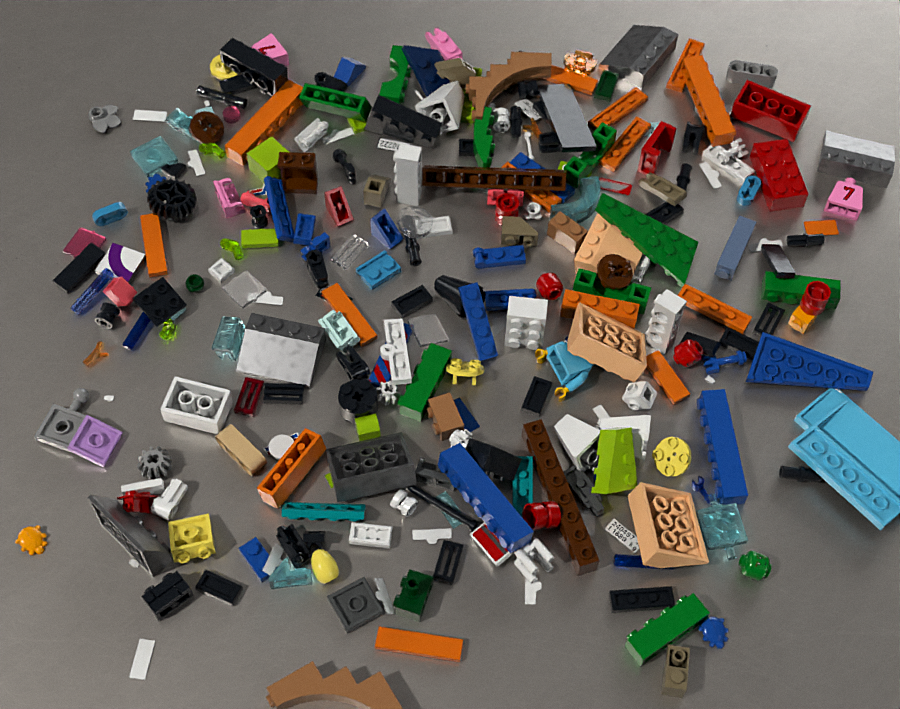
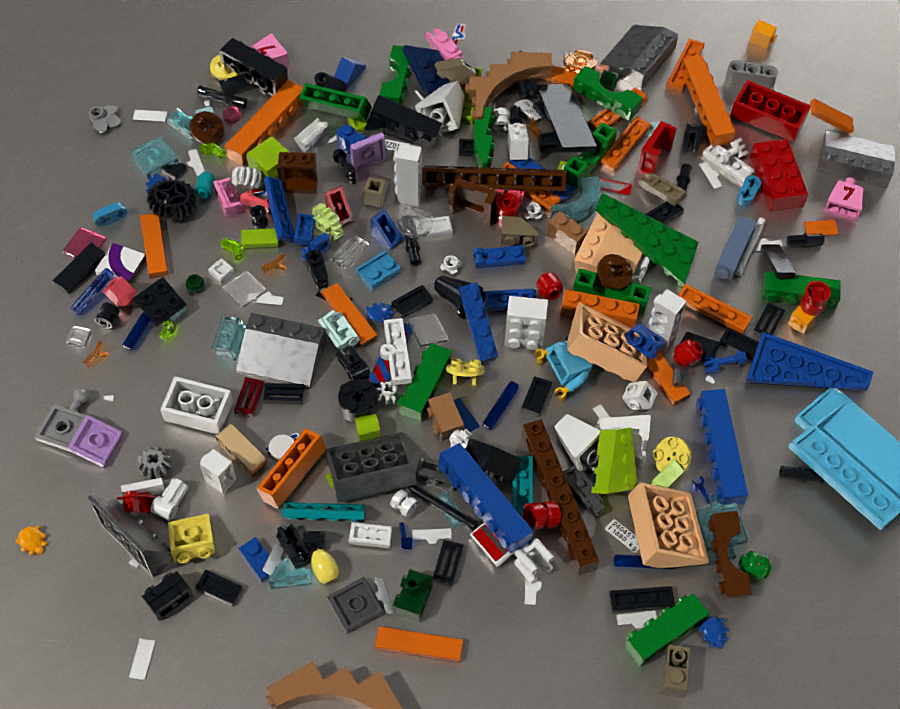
(78, 336): none -> clear tile
(204, 185): none -> teal brick
(217, 471): none -> white brick
(246, 177): none -> white gear
(274, 264): none -> clear orange bar
(327, 221): none -> yellowish green gear
(347, 136): none -> blue brick
(368, 151): none -> lavender tile
(379, 312): none -> blue piece
(406, 542): none -> clear blue hand
(451, 260): none -> white plate
(458, 33): none -> sticker
(473, 198): none -> reddish brown panel
(500, 405): none -> clear blue axle
(517, 141): none -> white brick
(623, 103): none -> green arch
(636, 619): none -> white sticker
(646, 340): none -> blue piece
(668, 475): none -> lime sticker
(678, 374): none -> flat silver arm
(732, 581): none -> reddish brown arch
(750, 246): none -> white bar
(763, 34): none -> light orange brick
(831, 116): none -> orange tile

